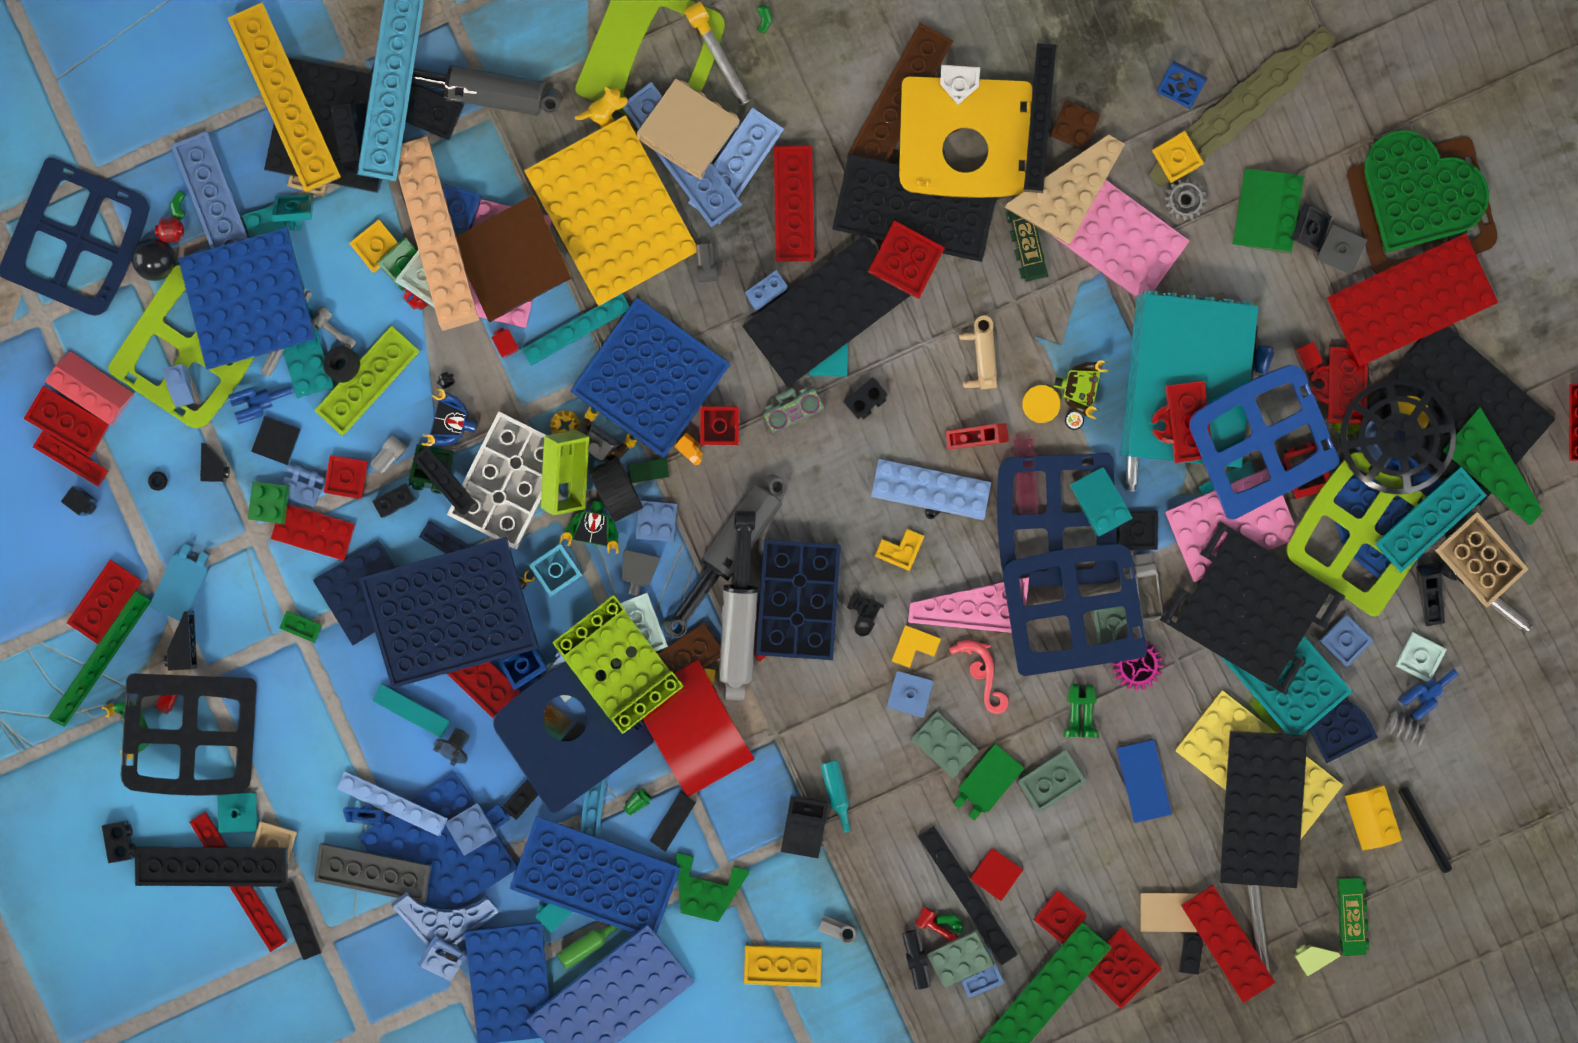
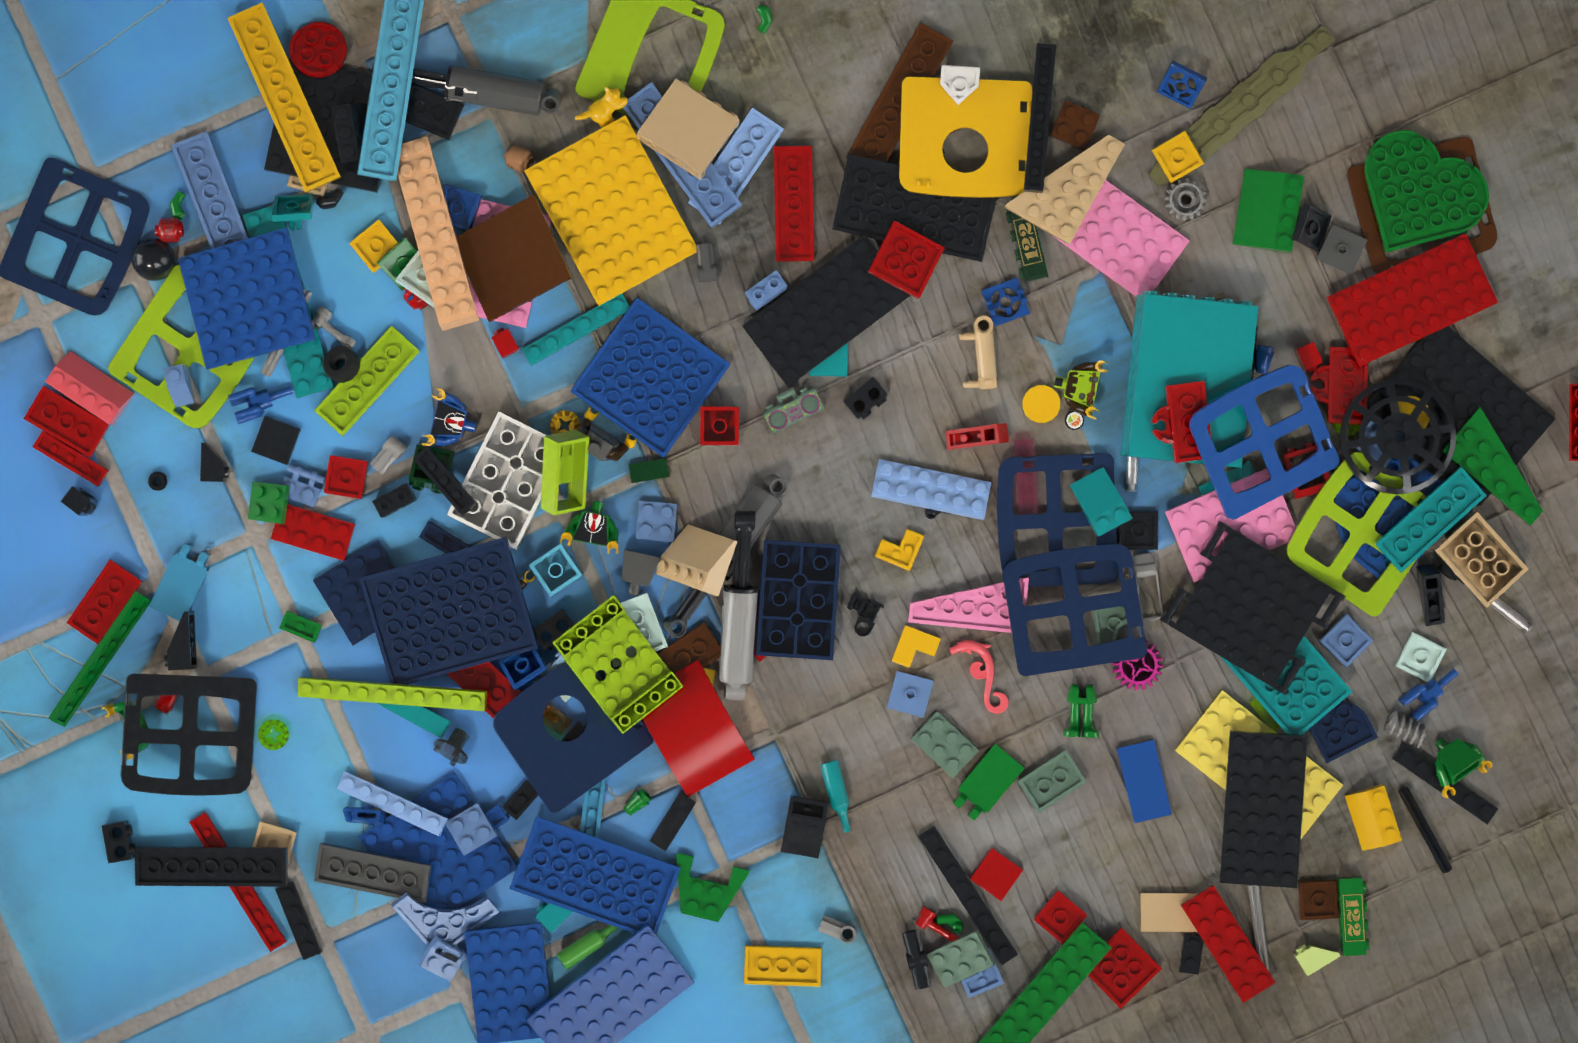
(237, 812): teal tile -> none
(266, 729): none -> clear neon green gear
(318, 49): none -> red tile
(330, 202): none -> black arm
(392, 693): none -> lime plate
(446, 380): black plate -> none
(518, 158): none -> medium nougat head
(551, 626): none -> black brick
(615, 489): black tyre -> none
(690, 449): light orange rock -> none
(697, 559): none -> tan slope
(699, 19): flat silver piece -> none
(1015, 286): none -> blue piece
(1318, 899): none -> reddish brown tile
(1427, 772): none -> black plate
(1457, 761): none -> green torso

